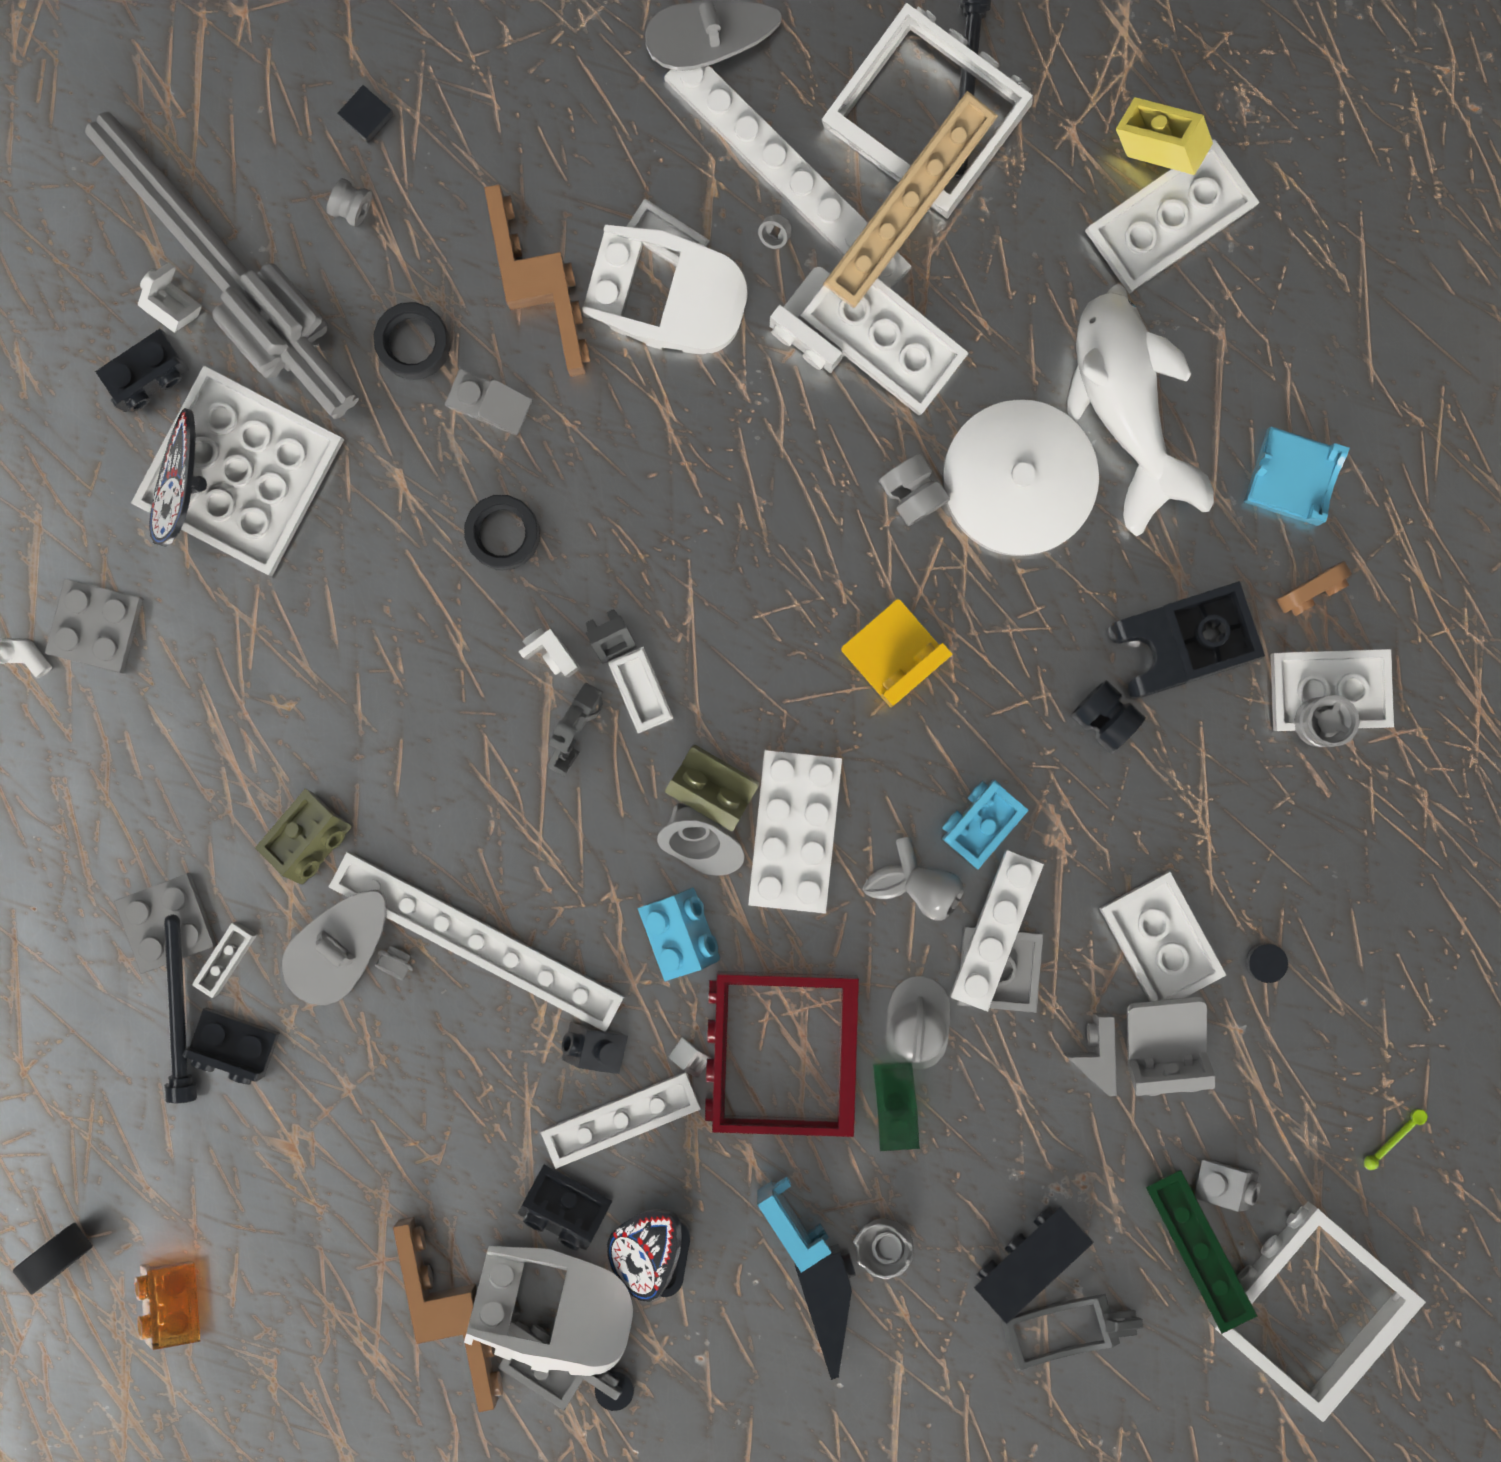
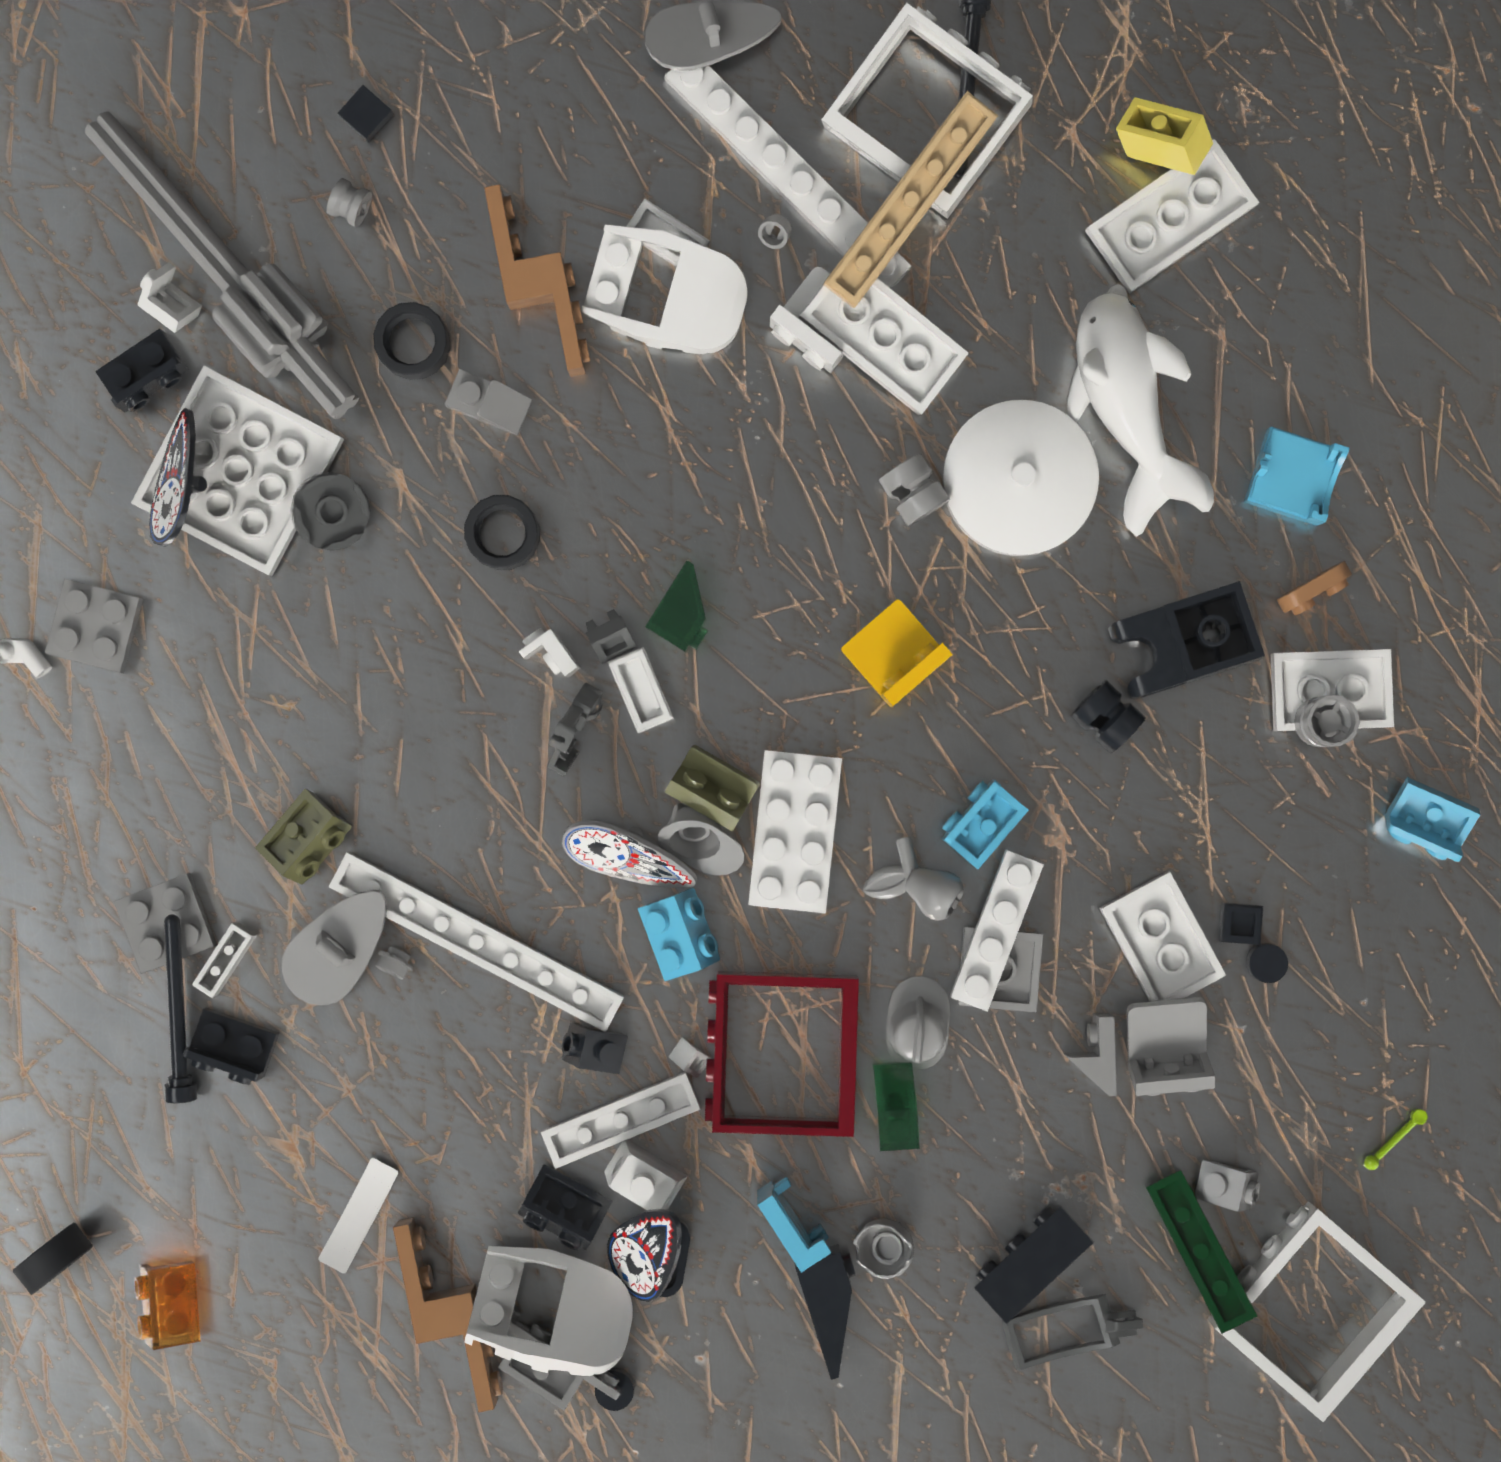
(330, 511): none -> dark grey tile
(358, 1215): none -> white sticker
(624, 855): none -> shield
(643, 1177): none -> white torso
(681, 612): none -> clear green slope
(1241, 923): none -> black tile
(1430, 819): none -> medium azure bracket

